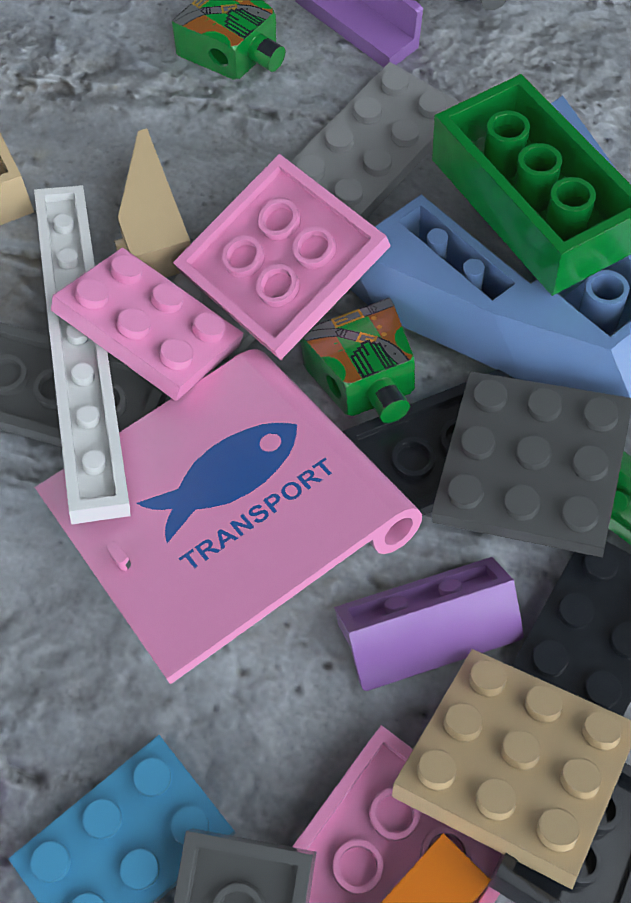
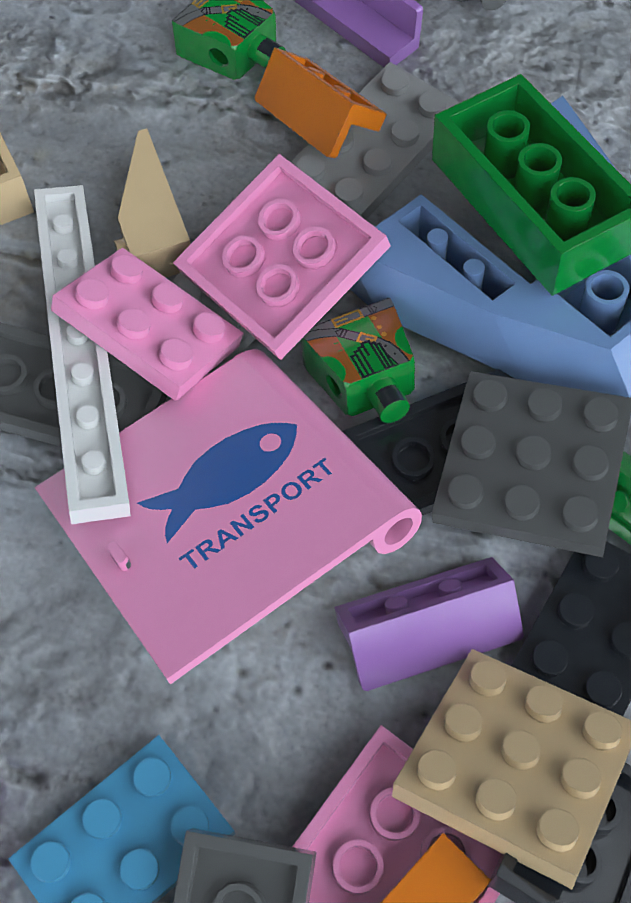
(314, 102): none -> orange panel

